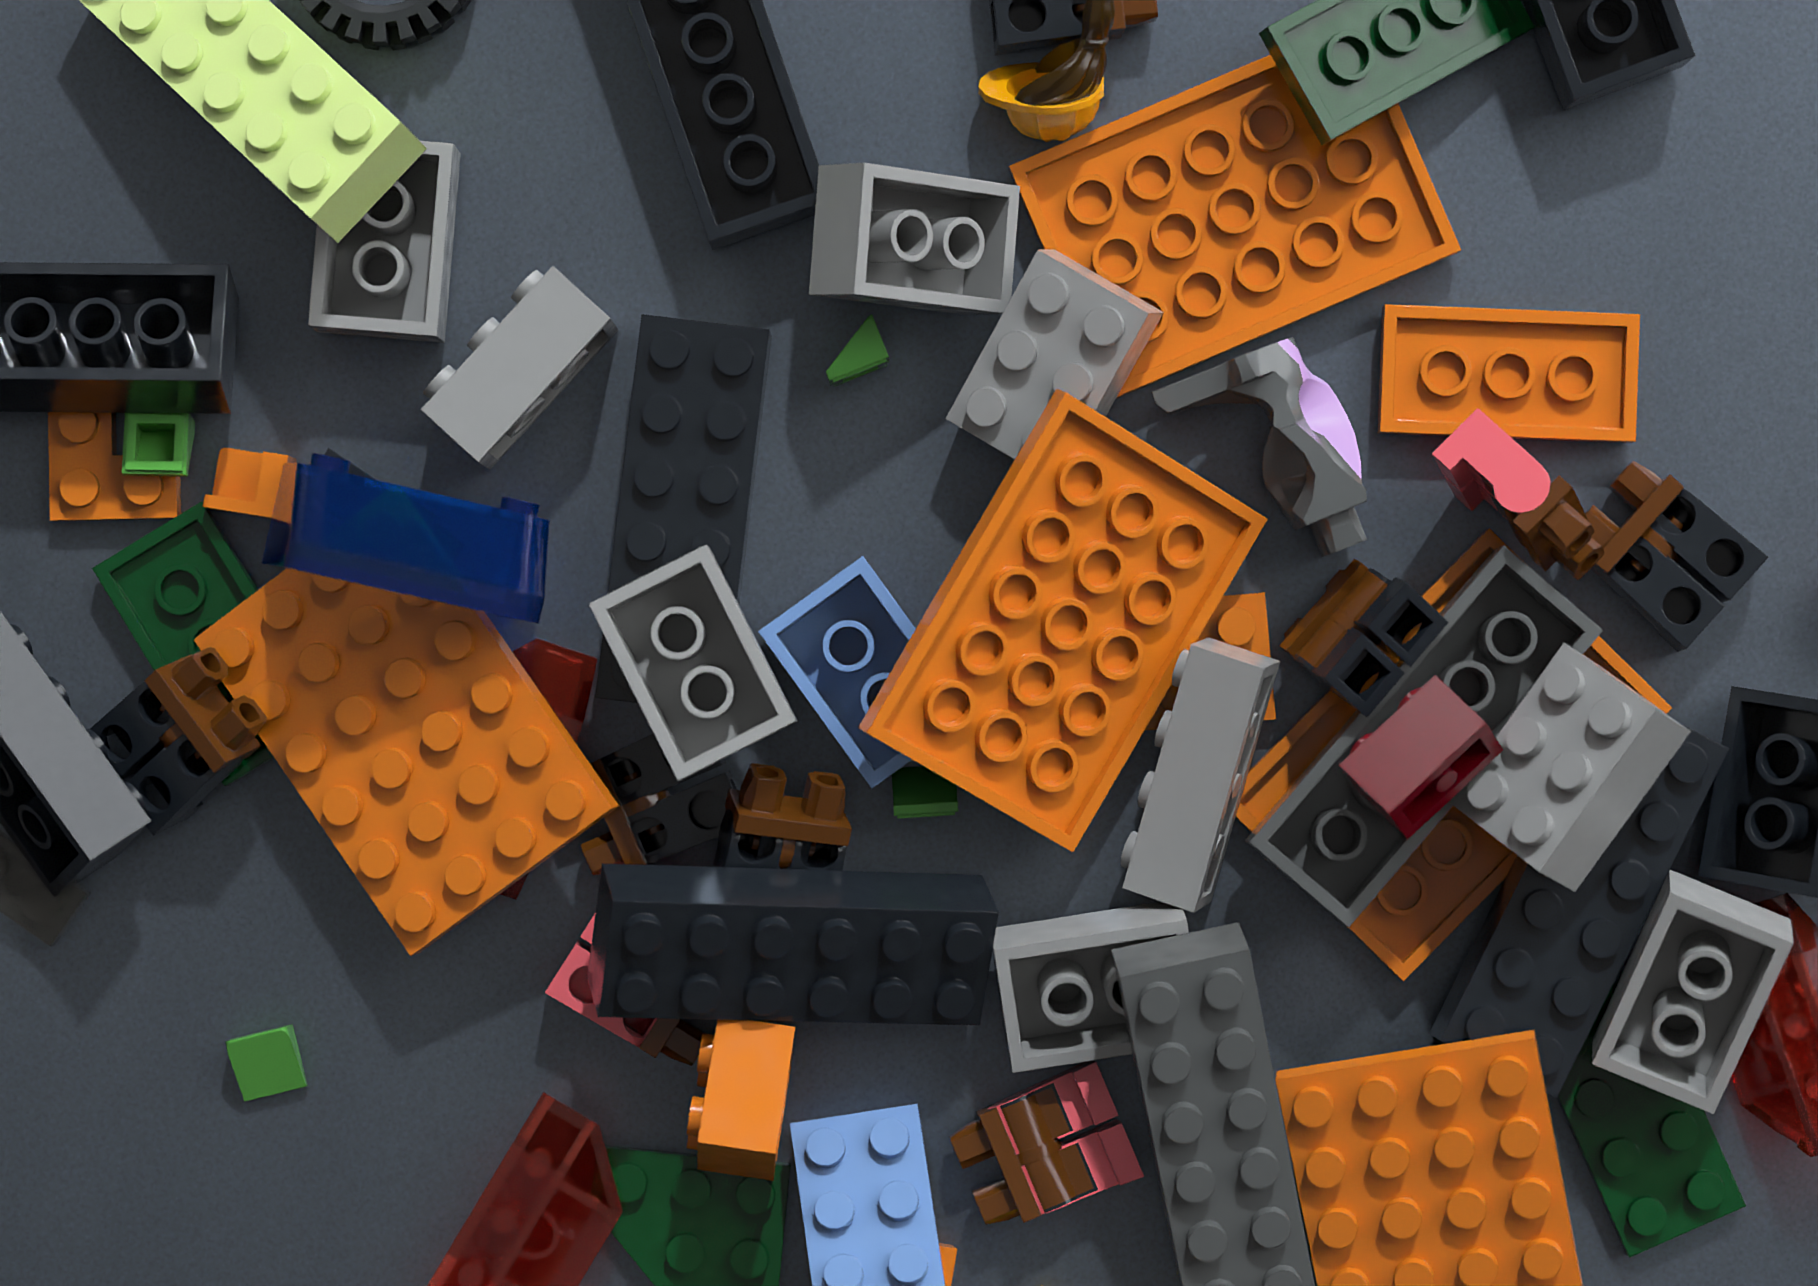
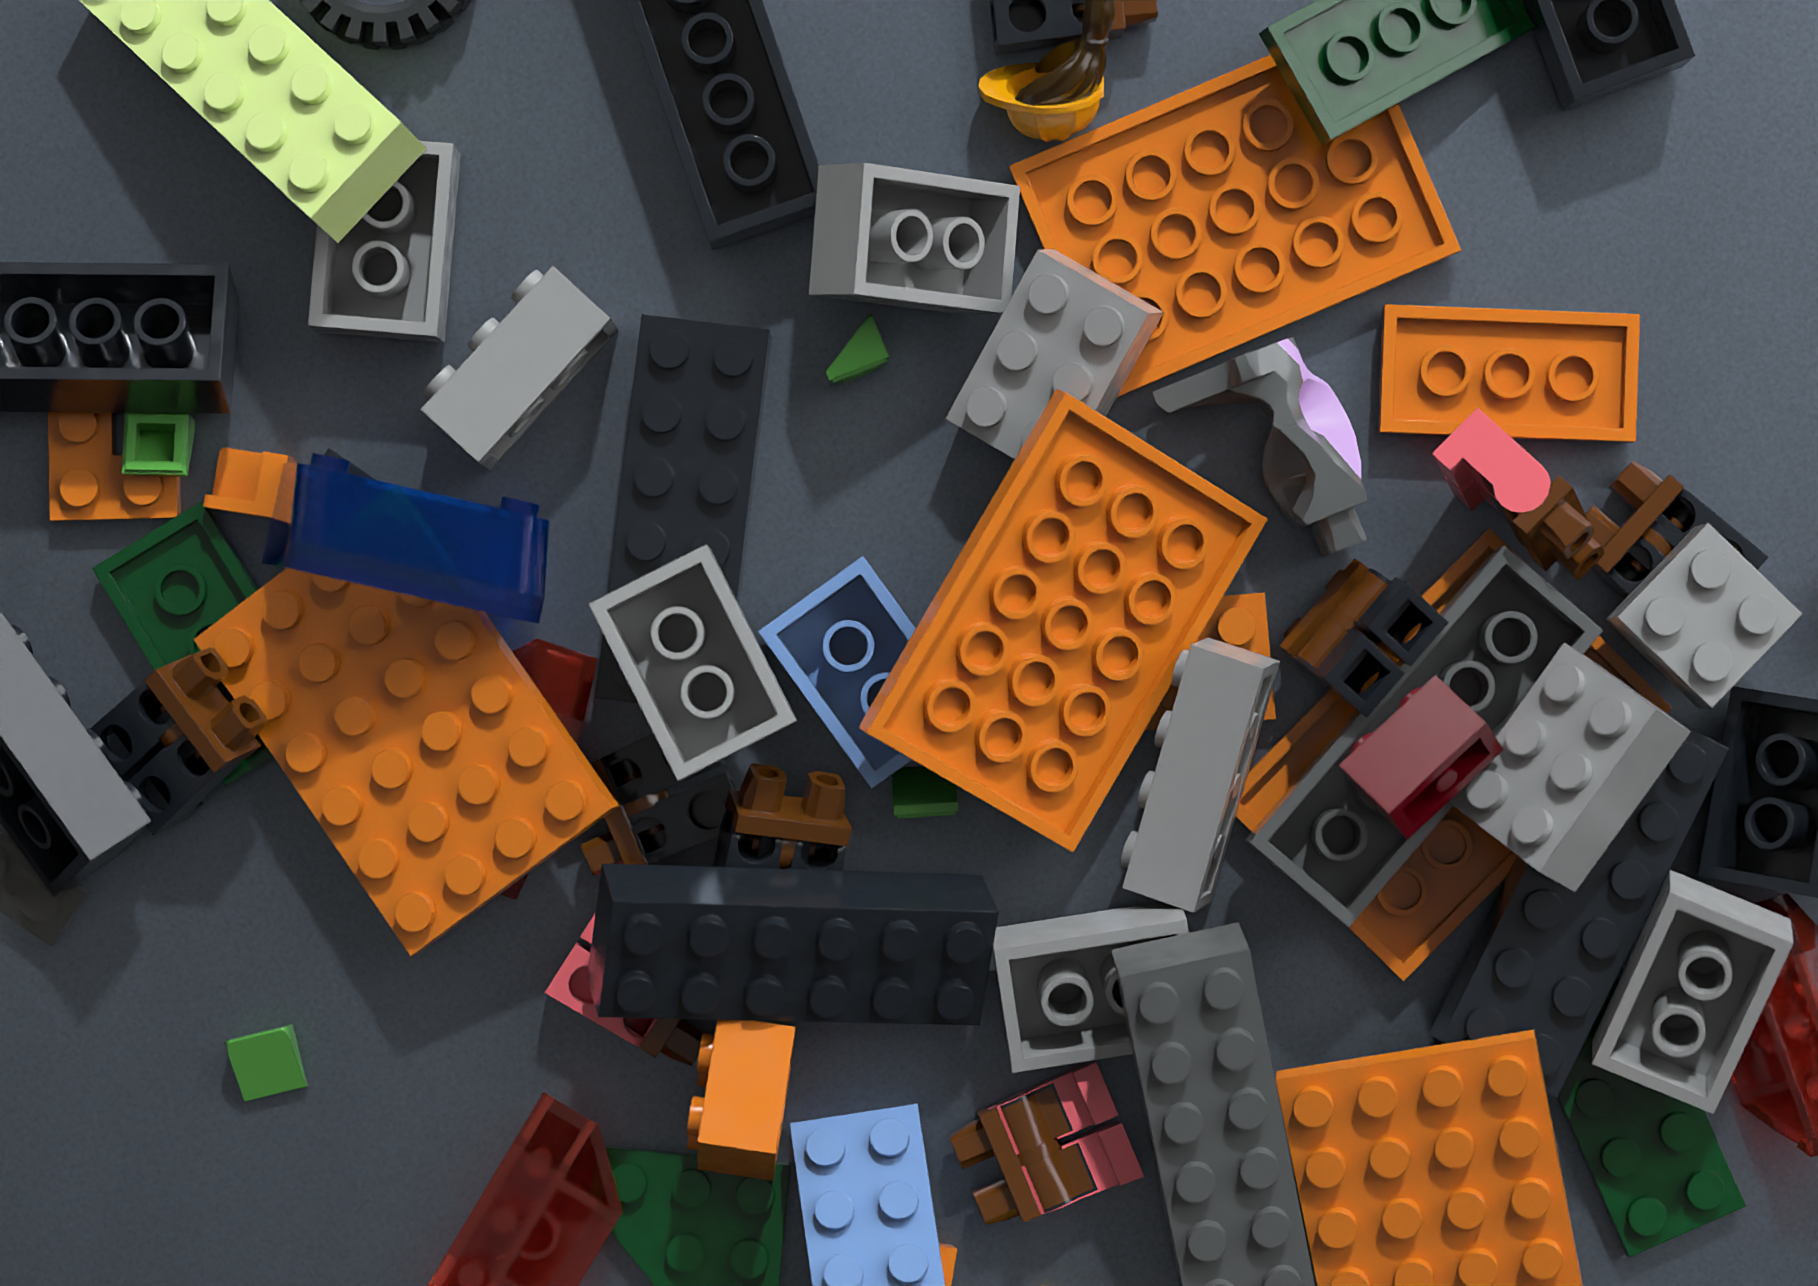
(1704, 616): none -> light grey brick

